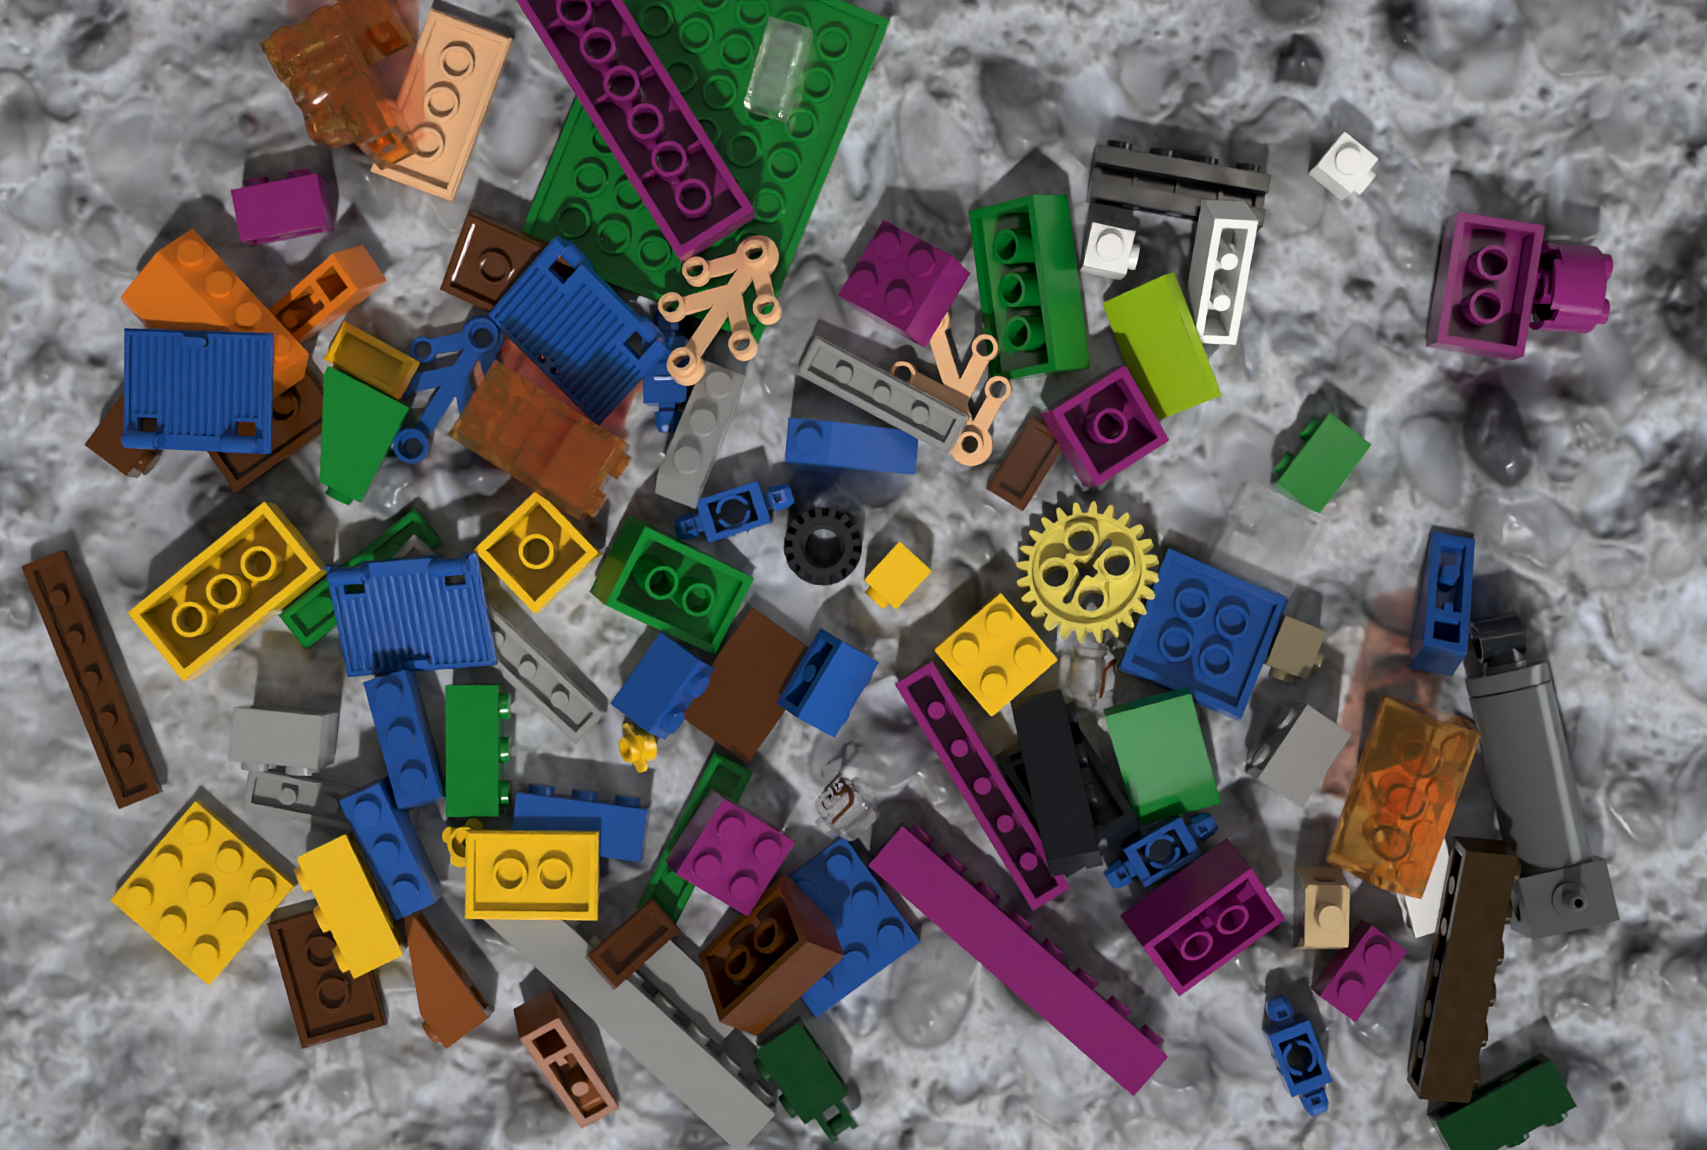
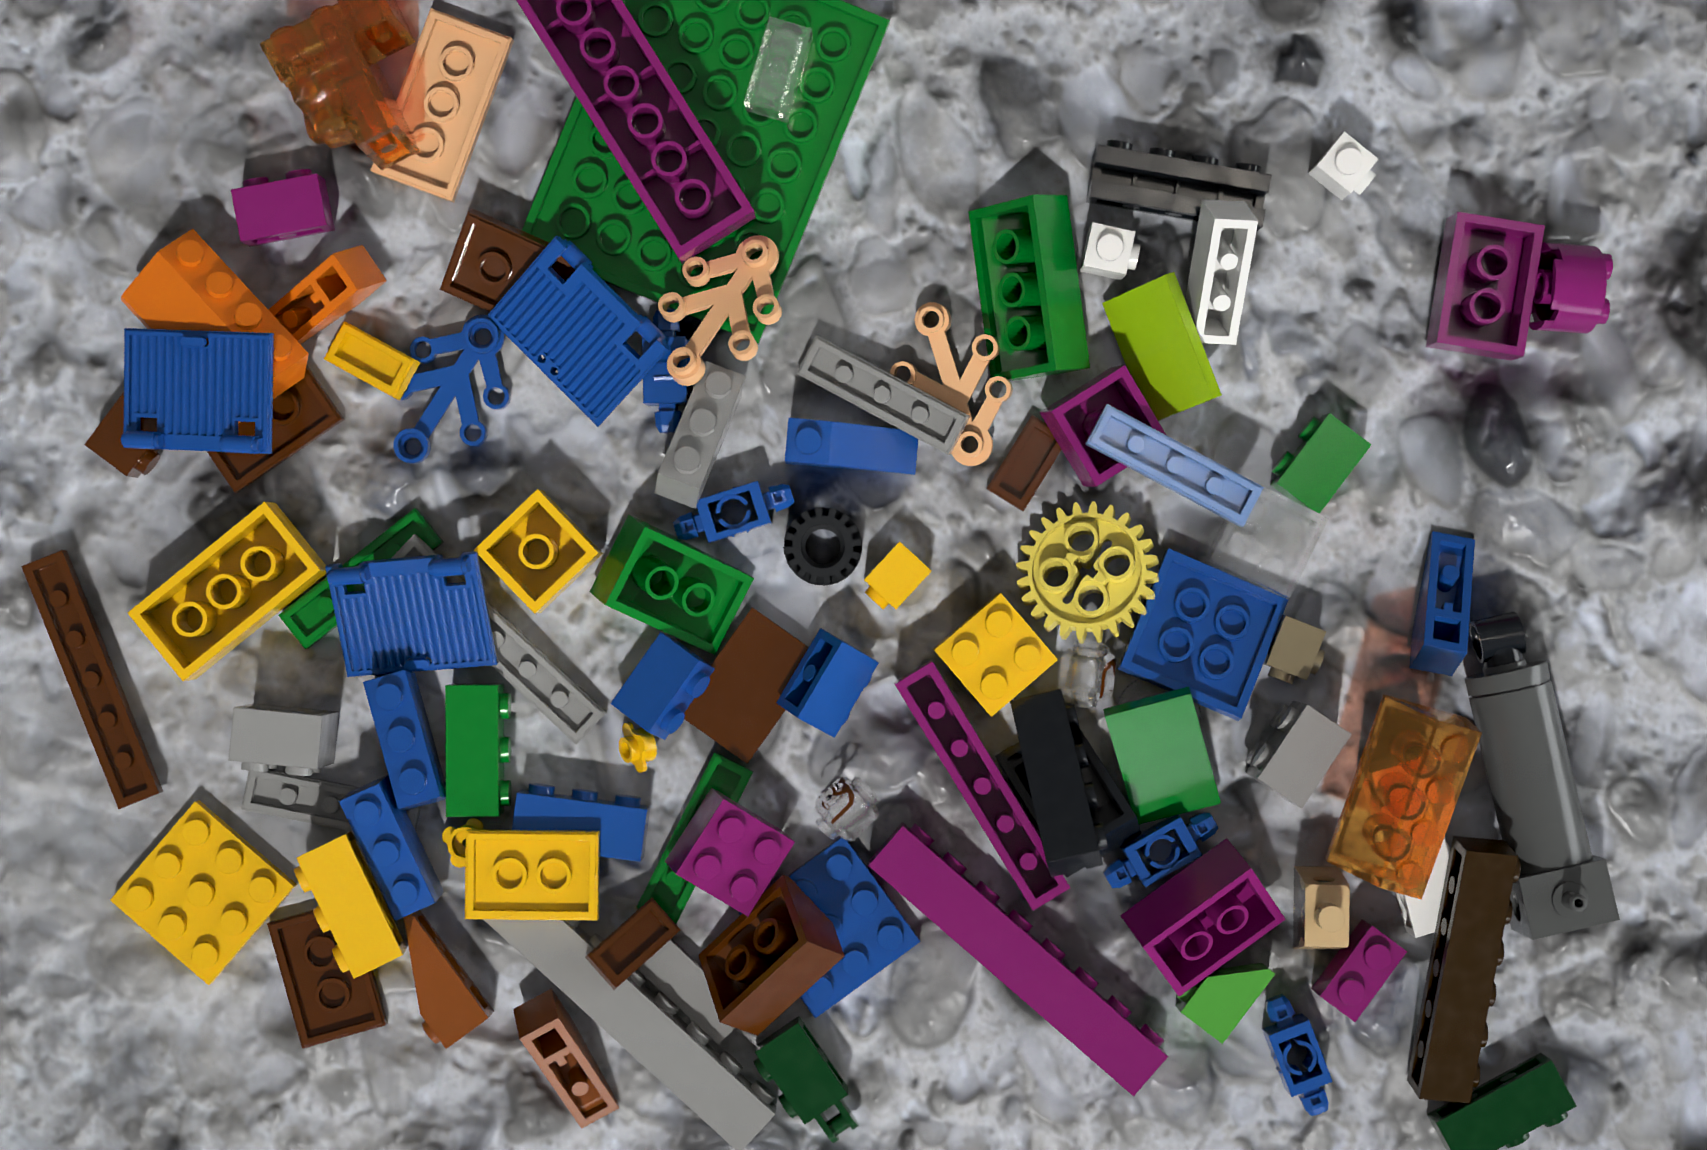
(356, 434): green slope -> none
(541, 442): clear orange brick -> none
(904, 283): magenta brick -> none
(1174, 465): none -> medium blue tile
(1224, 998): none -> bright green slope

